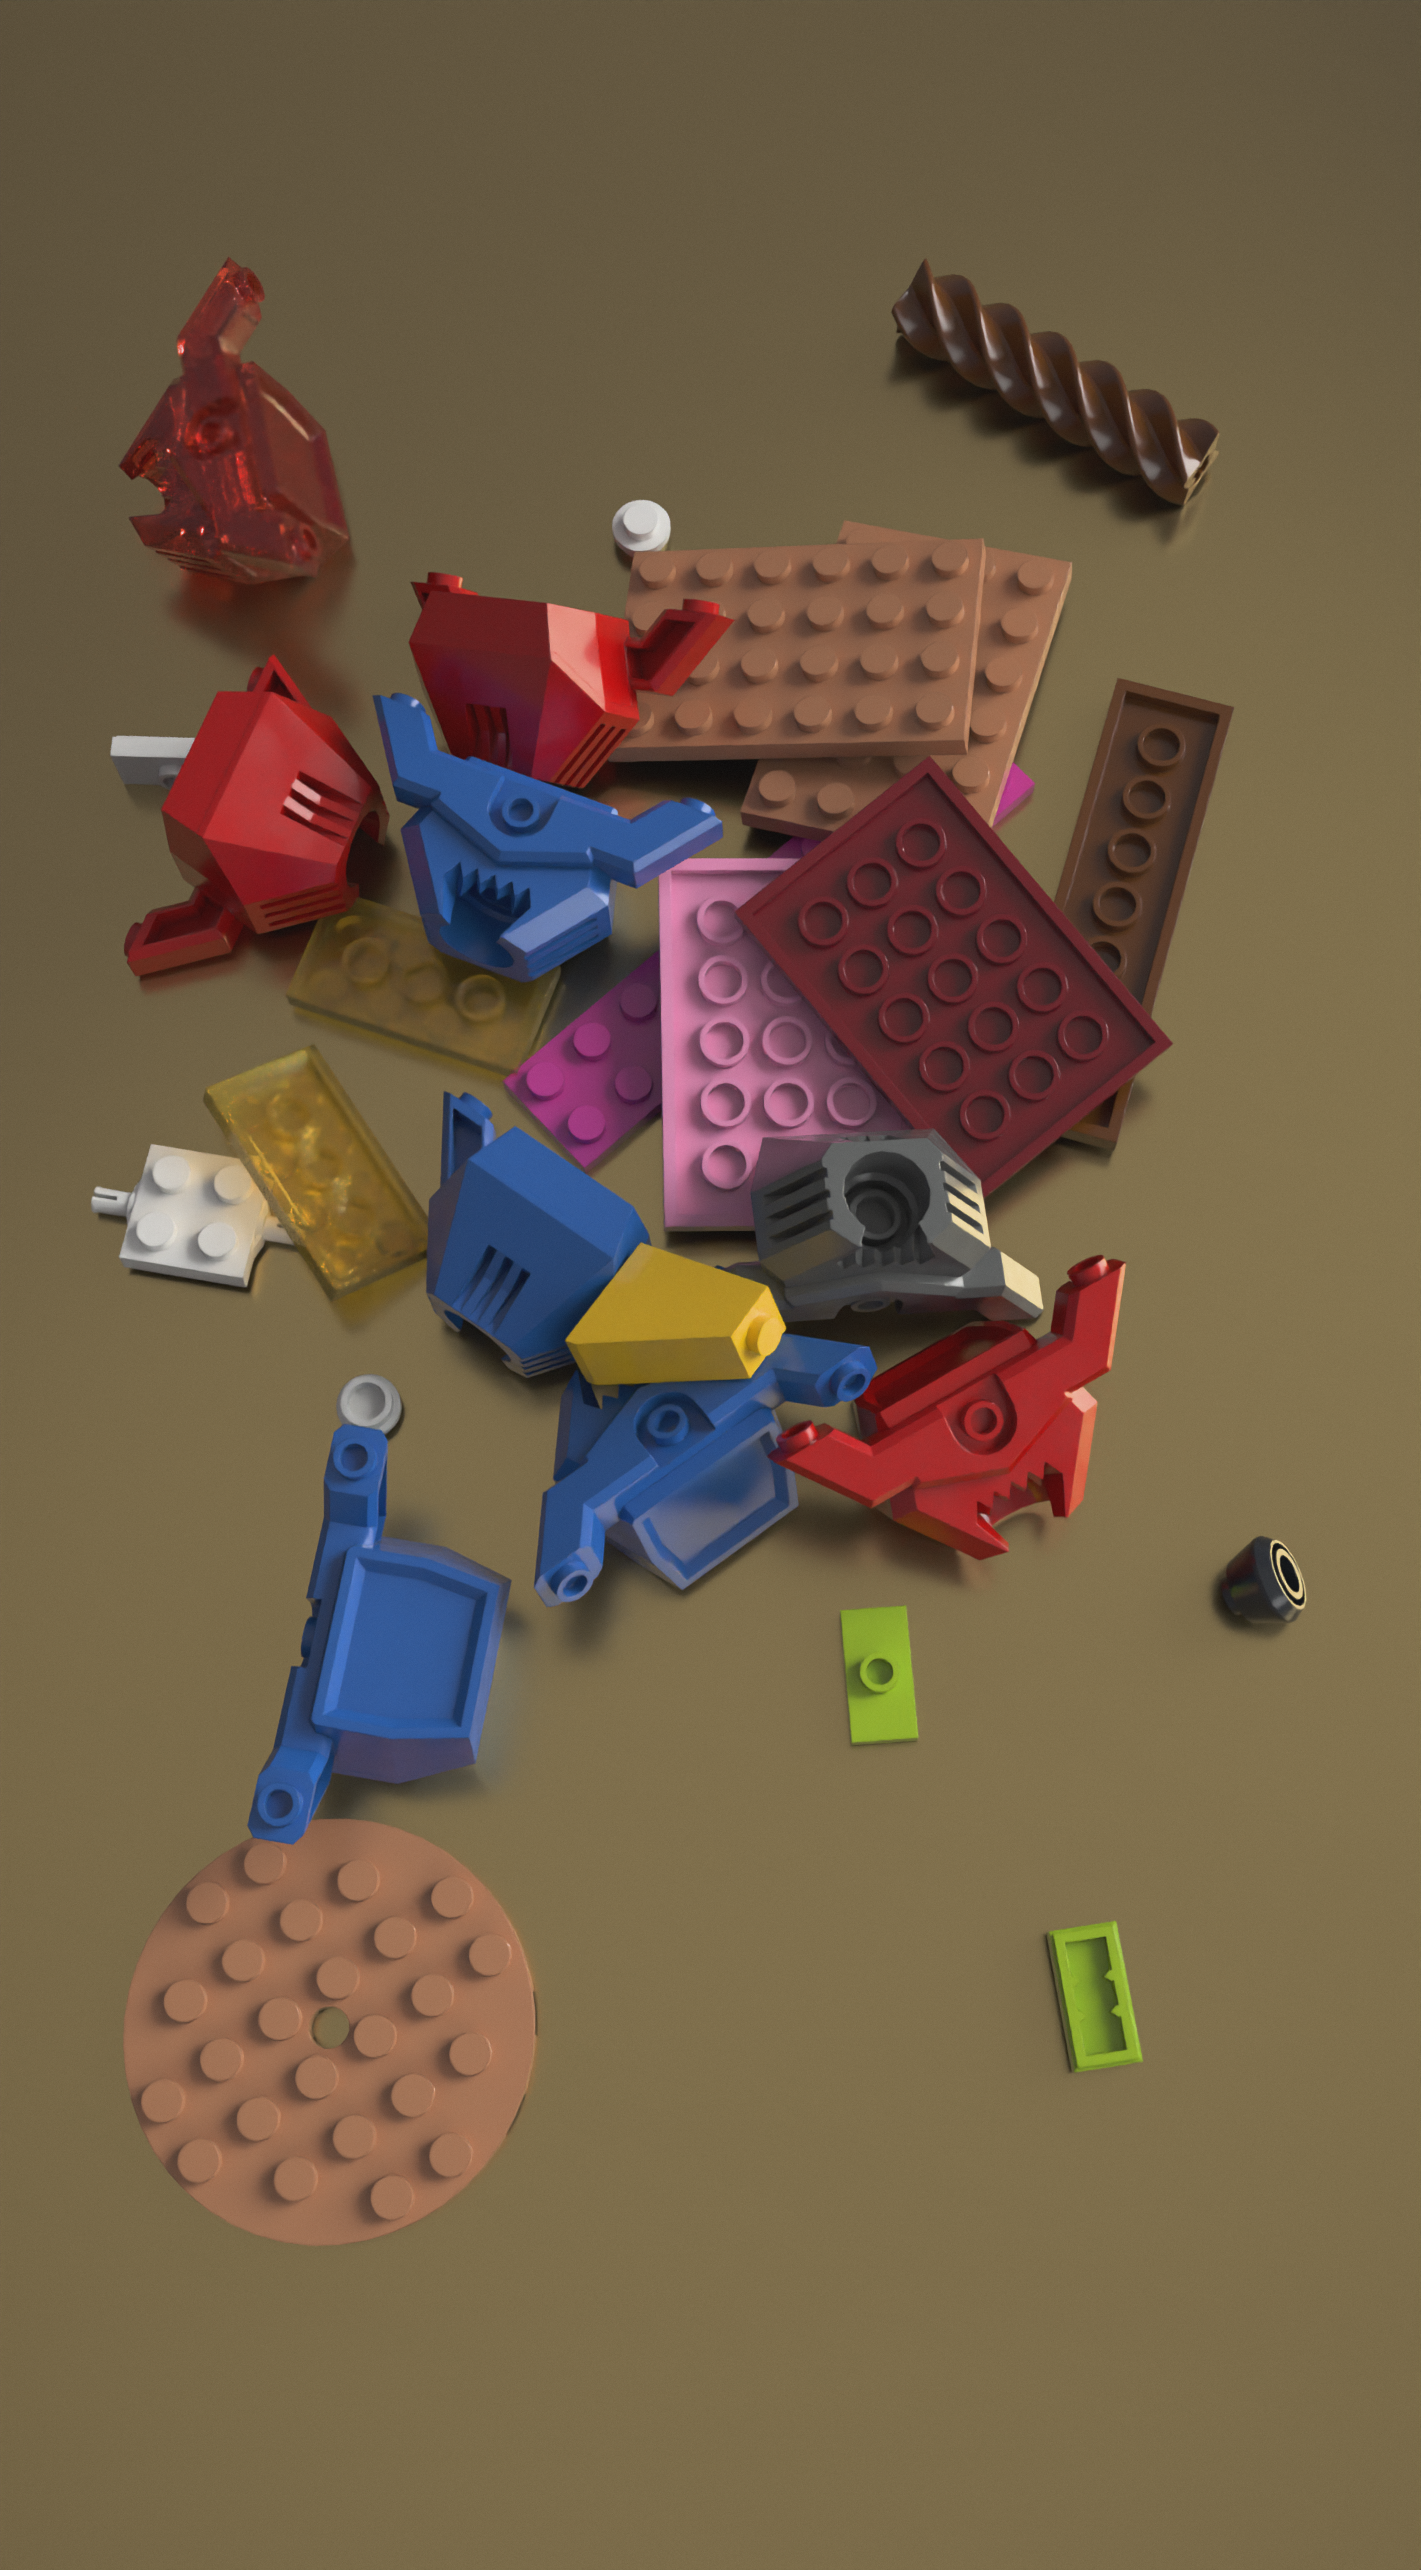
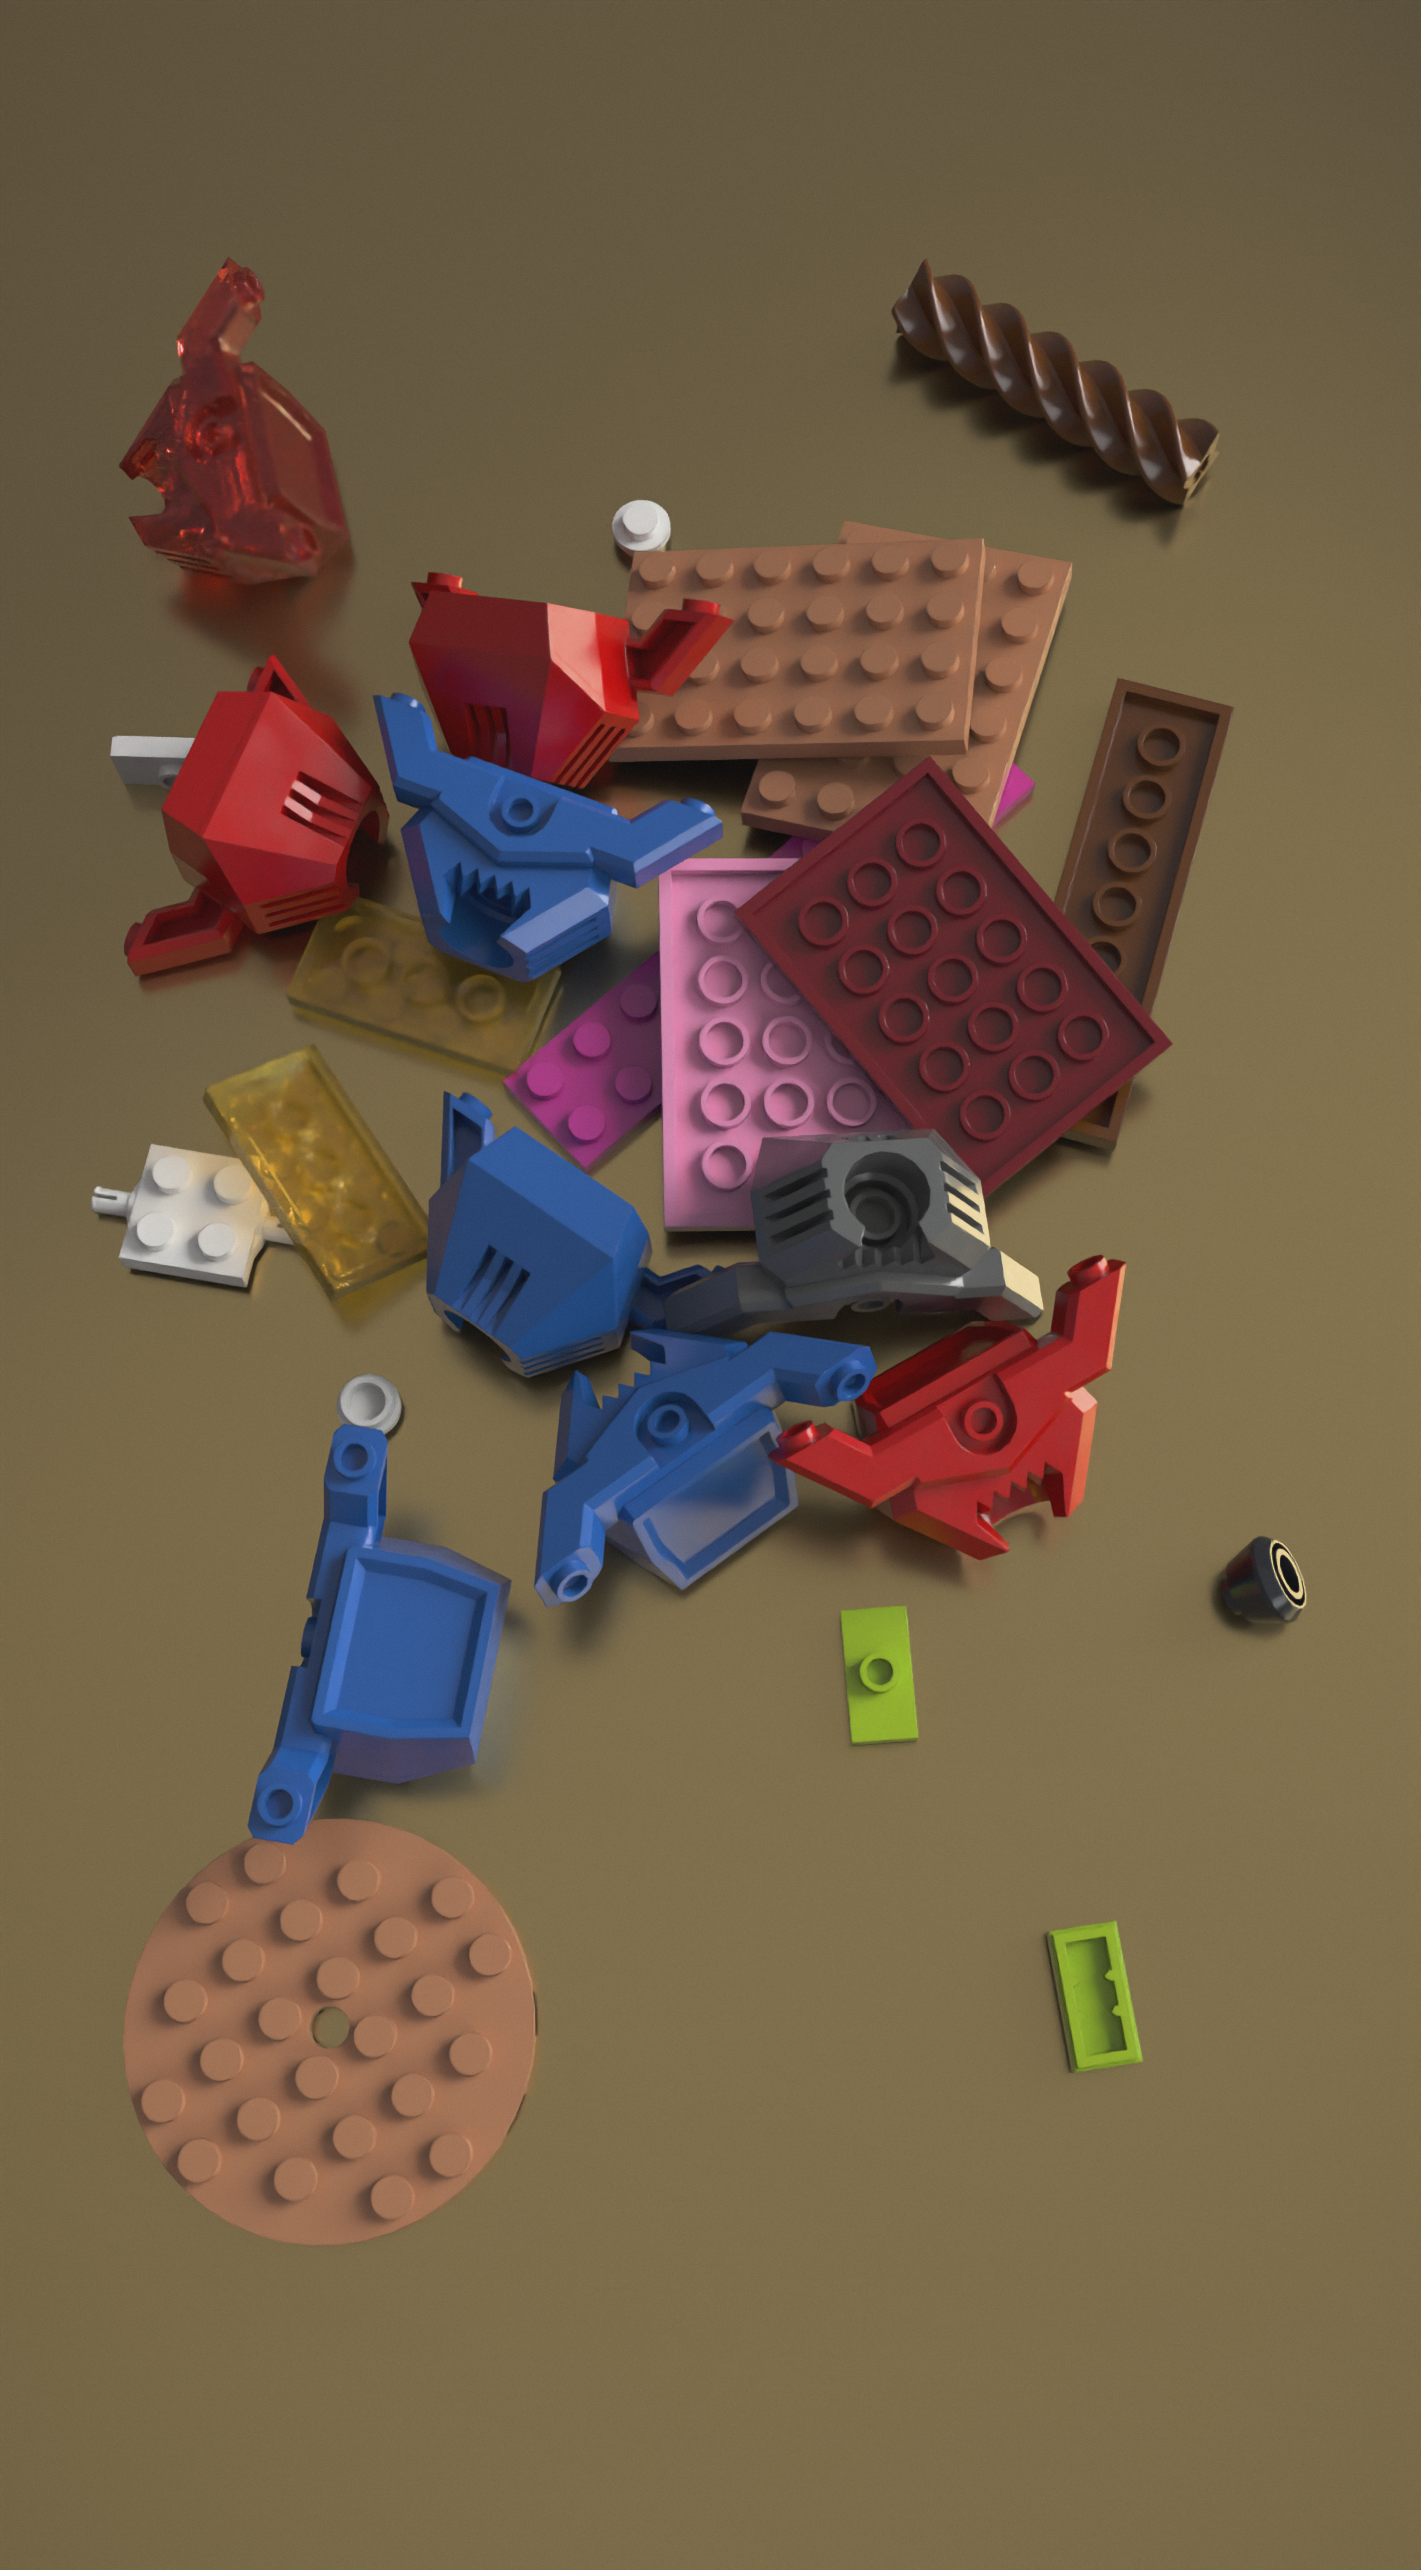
(675, 1324): yellow slope -> none

